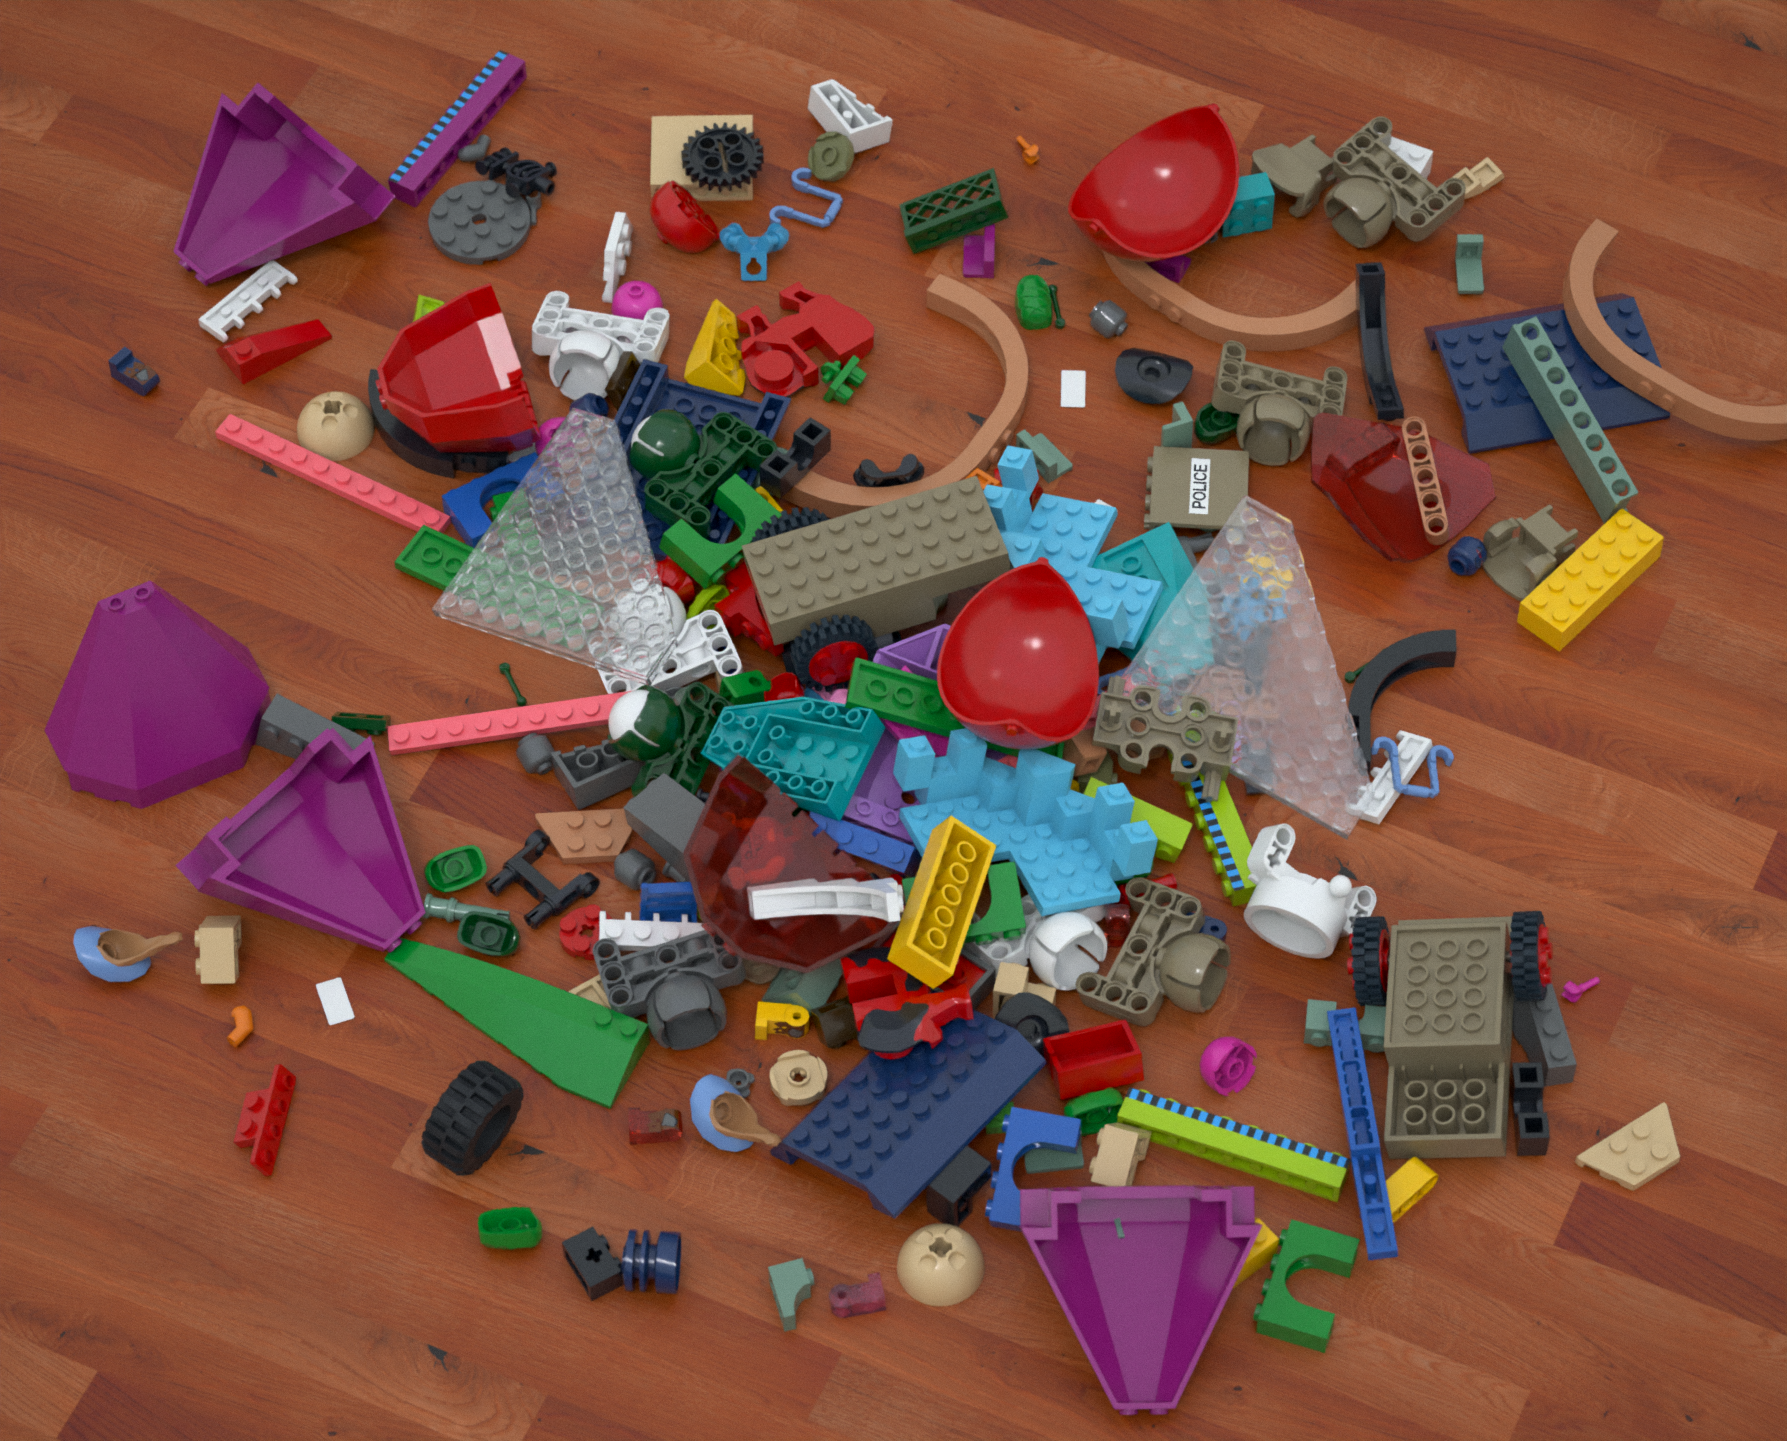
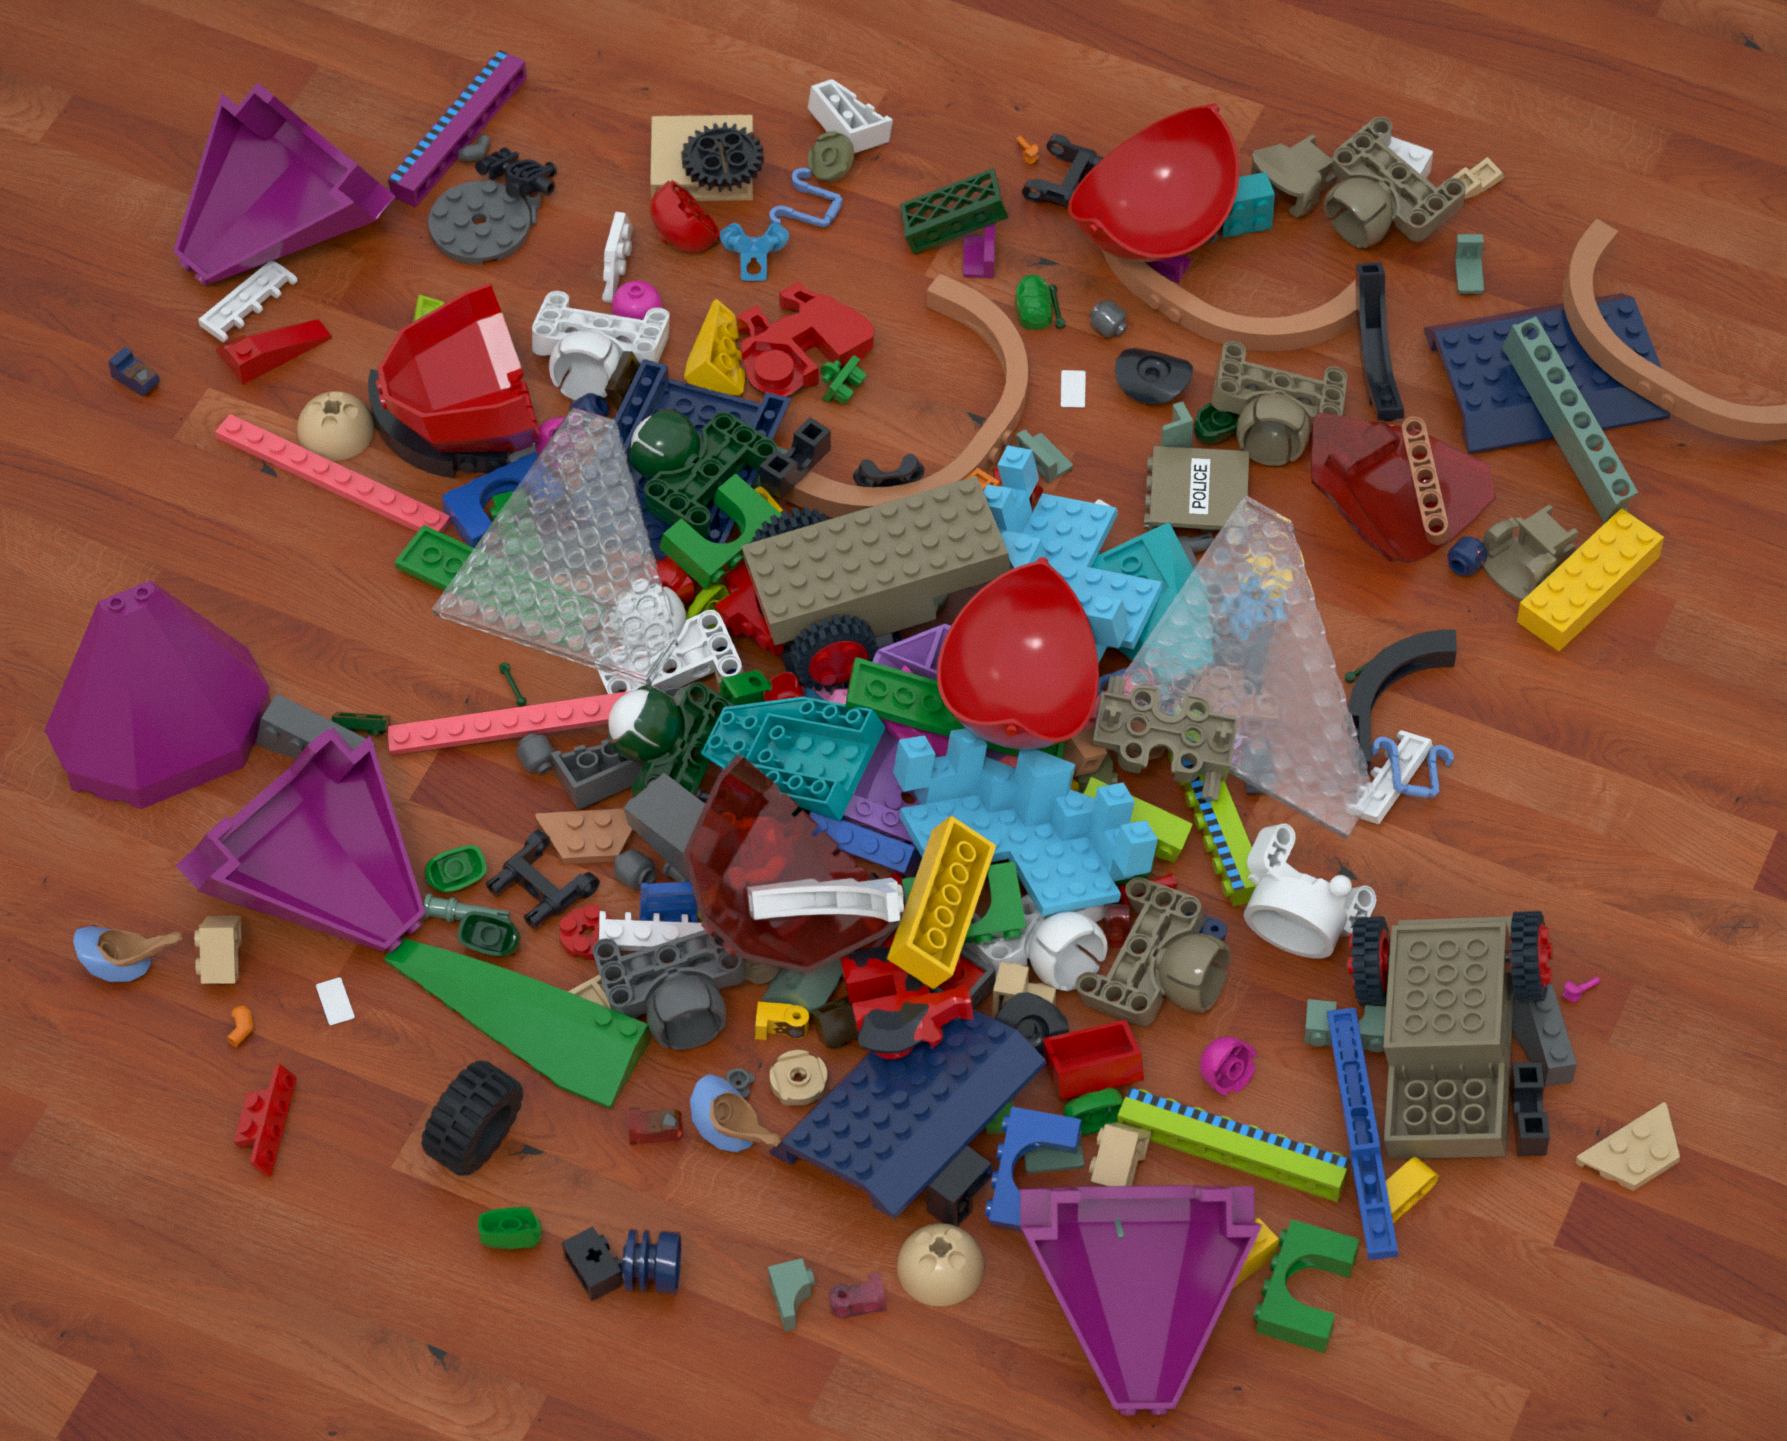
(1082, 161): none -> black connector

